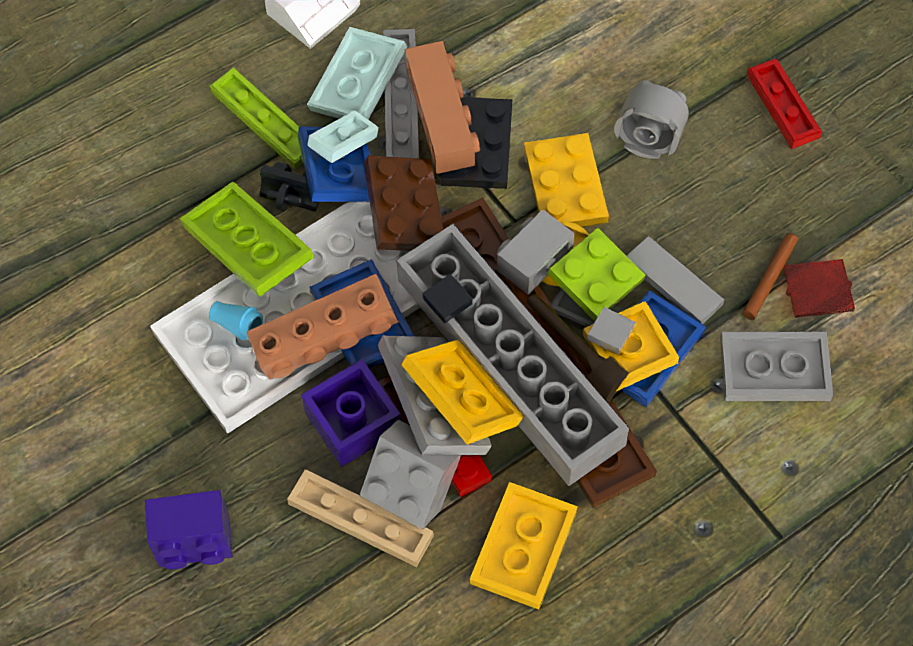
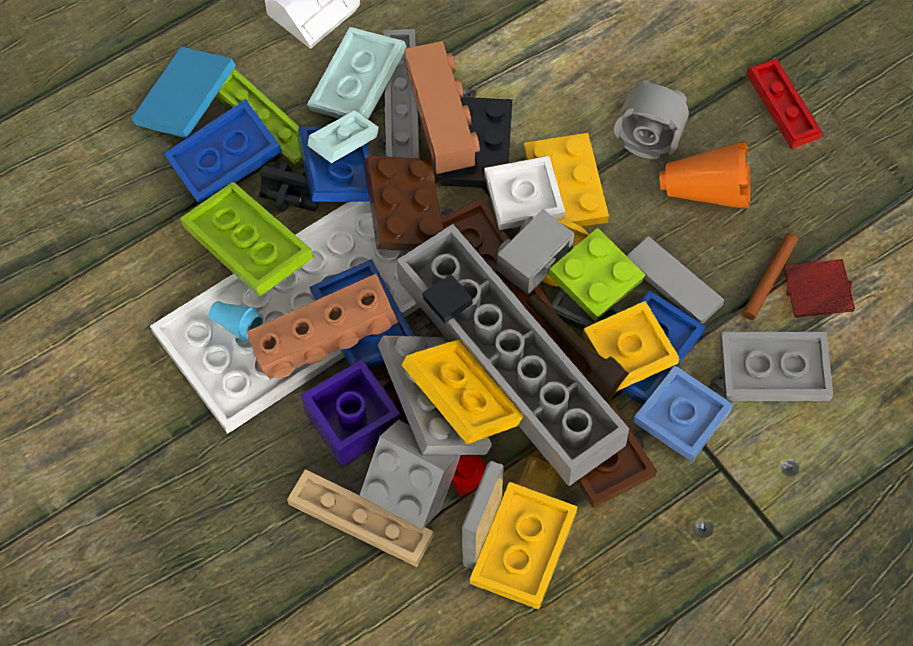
(183, 92): none -> dark azure tile
(188, 529): dark purple brick -> none
(223, 151): none -> blue plate
(481, 513): none -> light grey tile
(522, 191): none -> white tile
(540, 477): none -> clear yellow tile
(611, 330): light grey tile -> none
(683, 413): none -> medium blue plate
(711, 177): none -> orange cone

